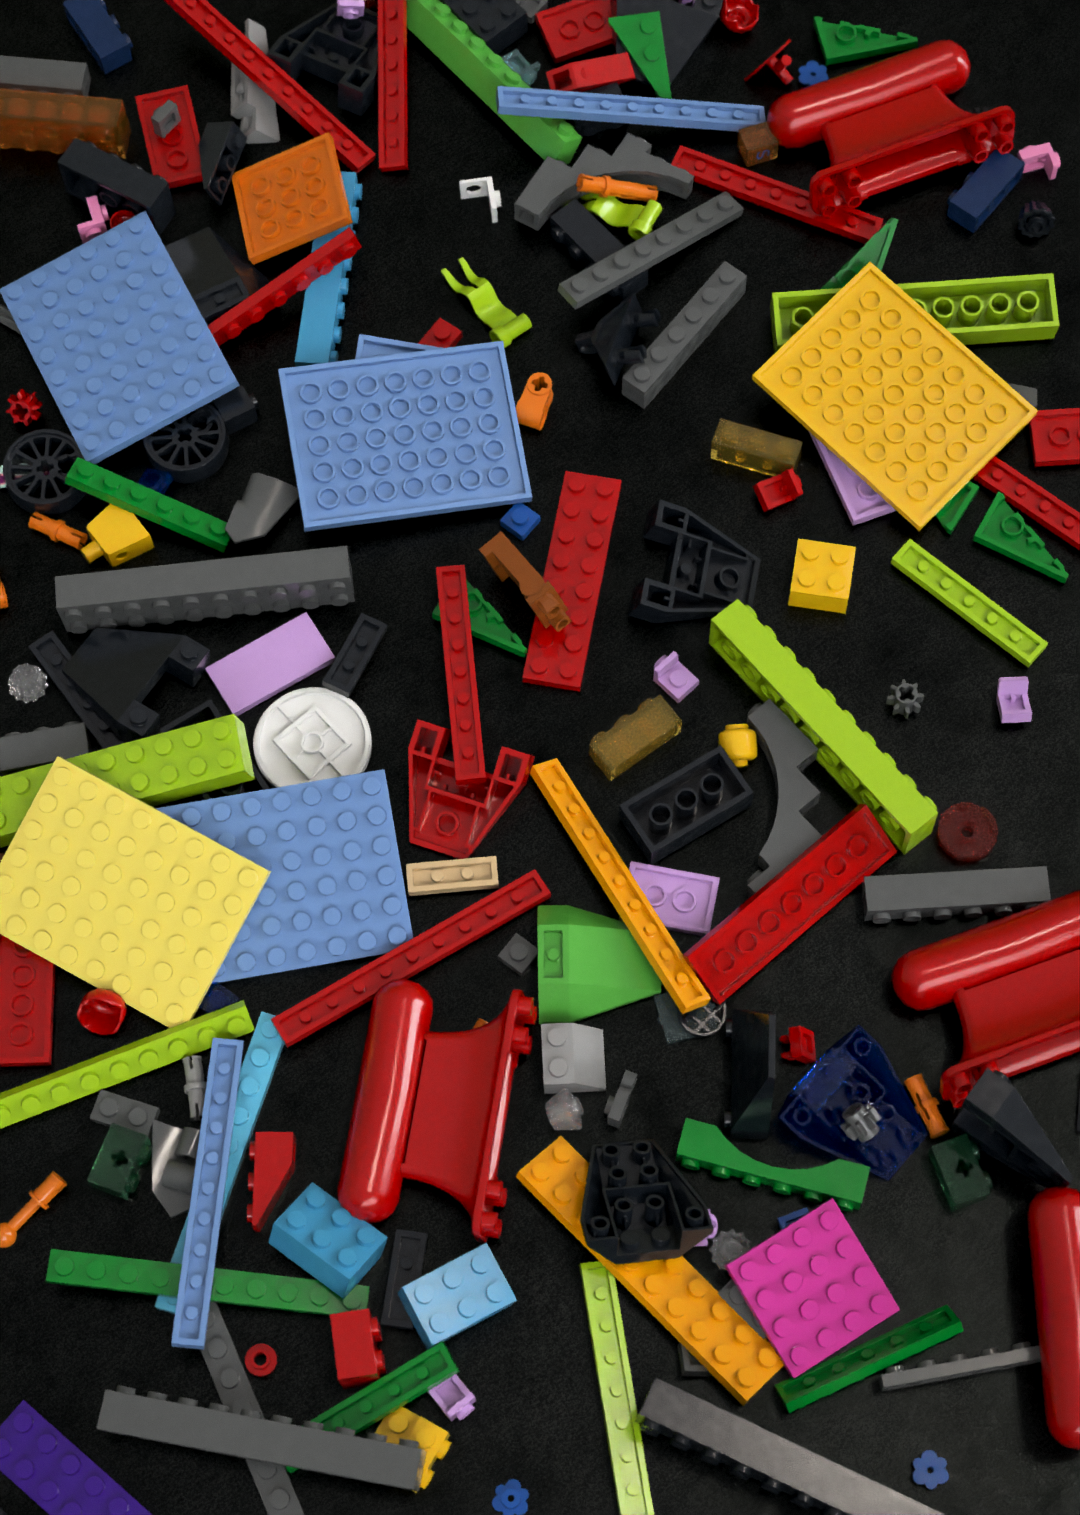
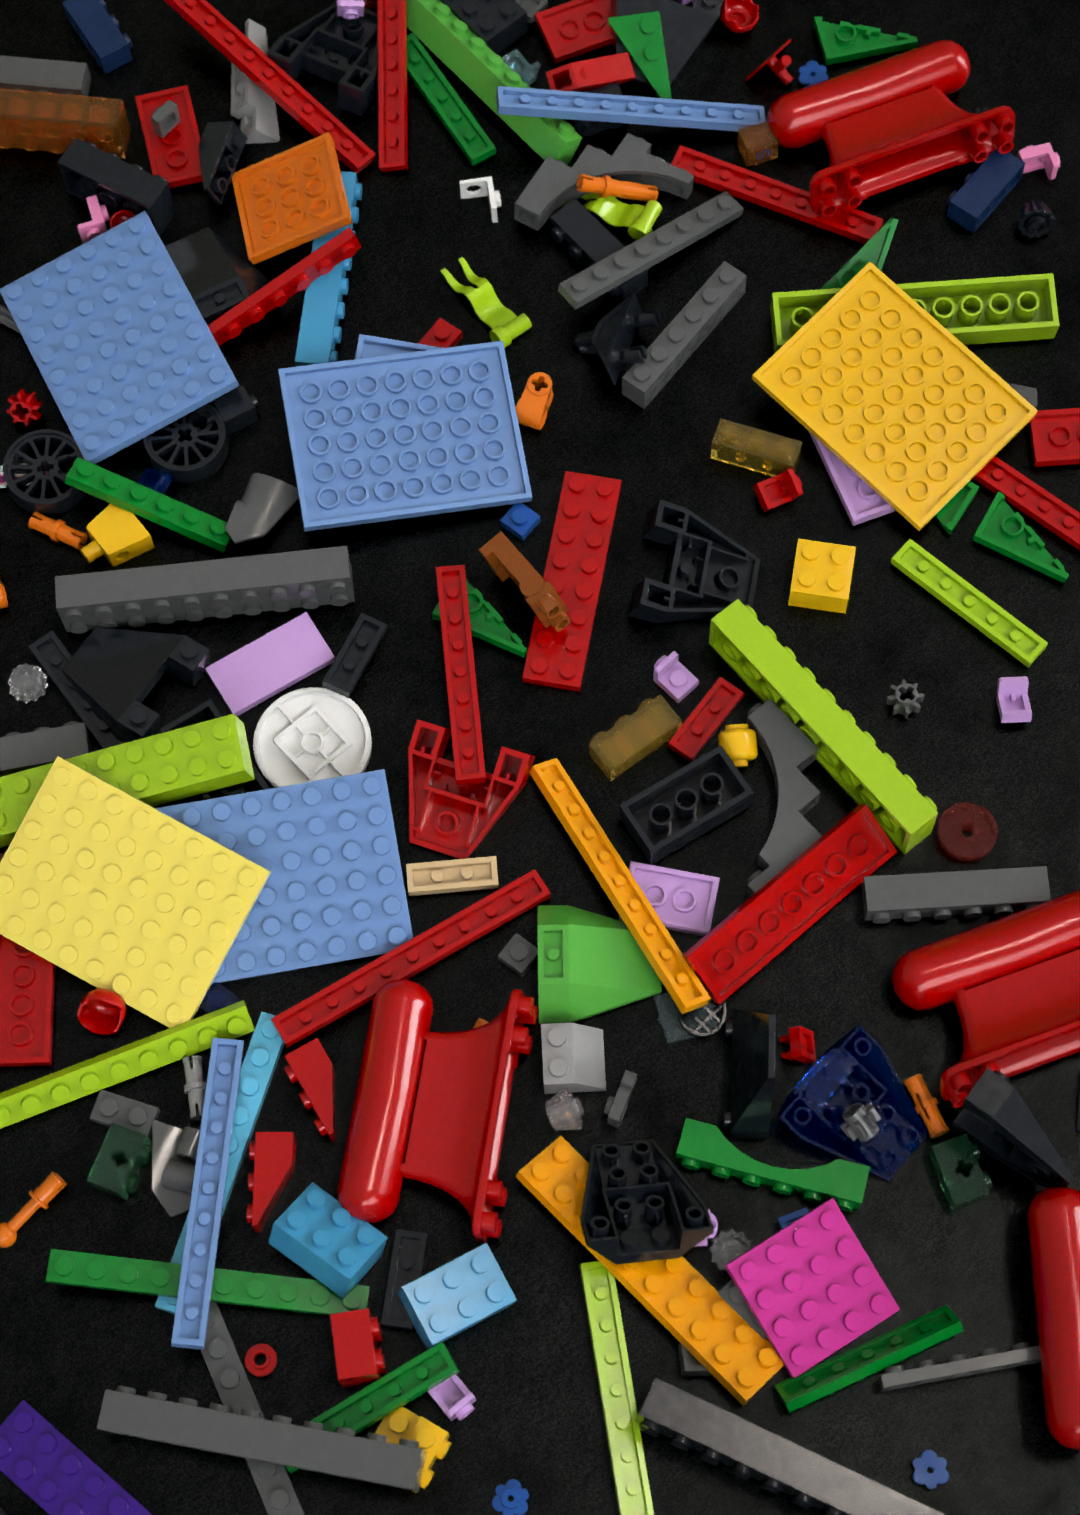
(317, 1079): none -> red slope
(447, 103): none -> green plate
(705, 719): none -> red plate

